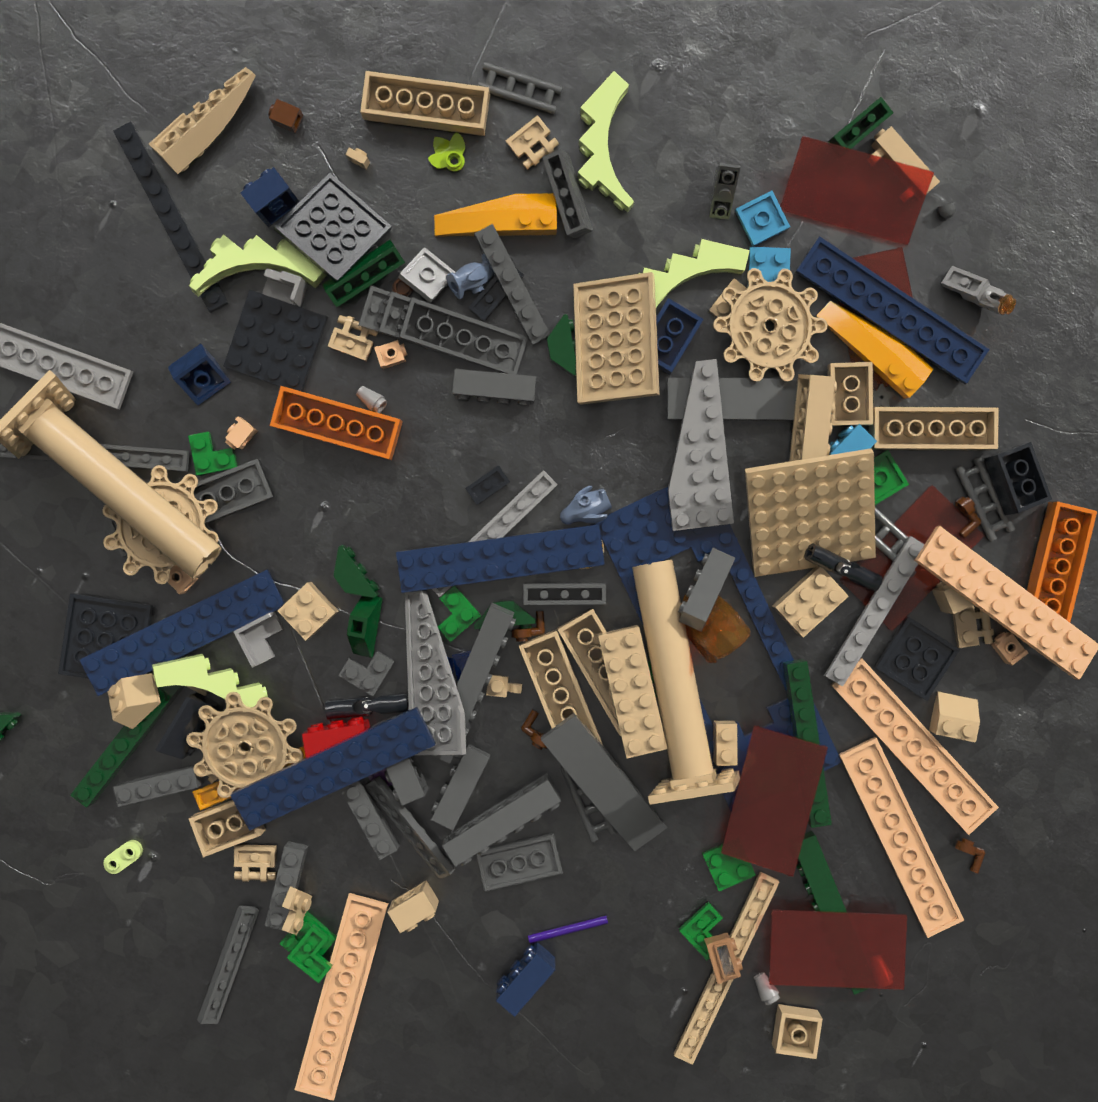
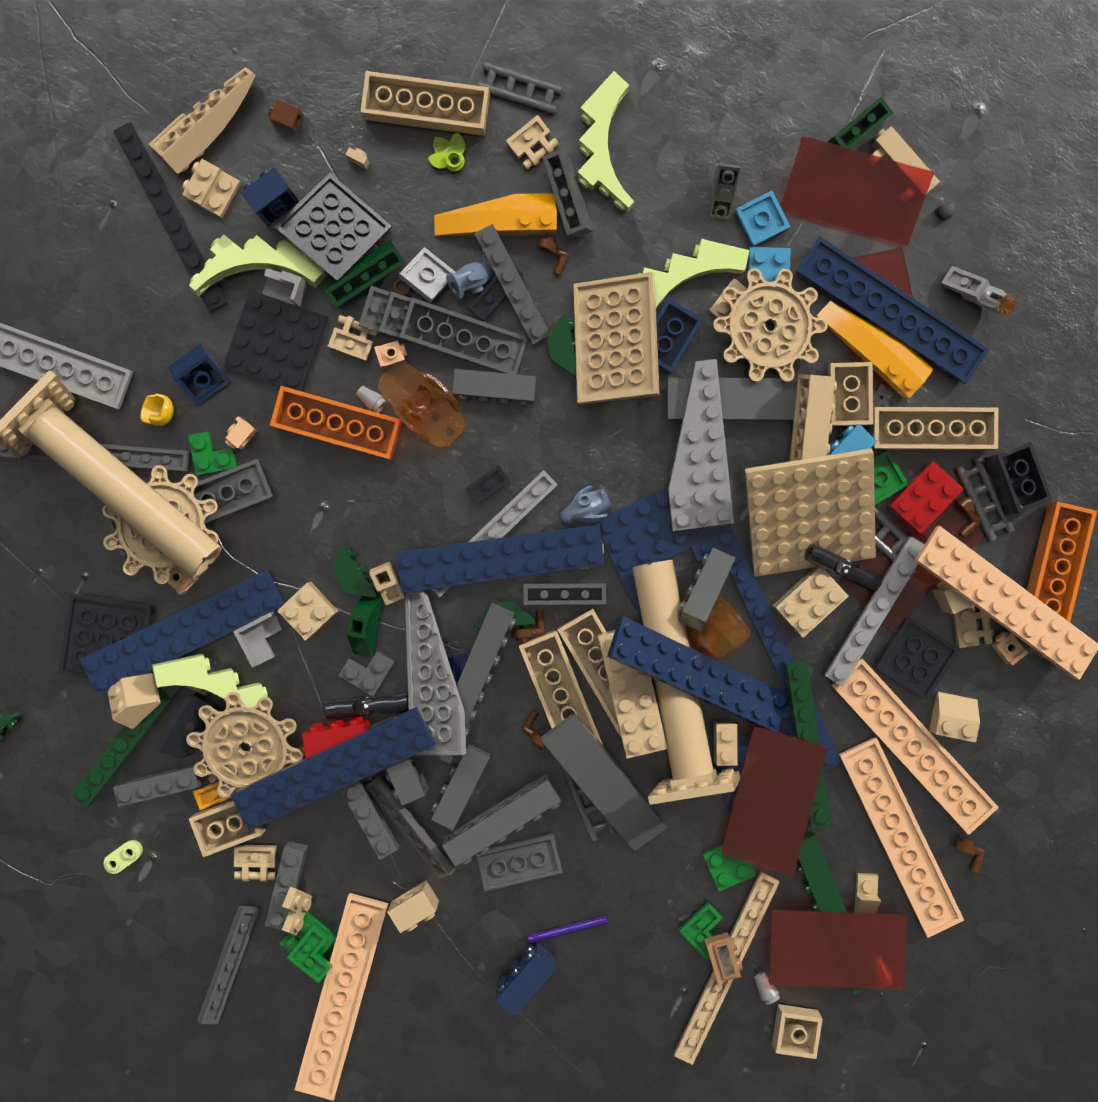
(157, 410): none -> yellow hair
(210, 188): none -> tan plate
(386, 582): none -> tan brick
(417, 399): none -> clear orange piece
(462, 613): green plate -> none
(499, 686): tan plate -> none
(549, 246): none -> reddish brown plate
(697, 674): none -> dark blue plate
(866, 893): none -> tan slope
(924, 498): none -> red brick

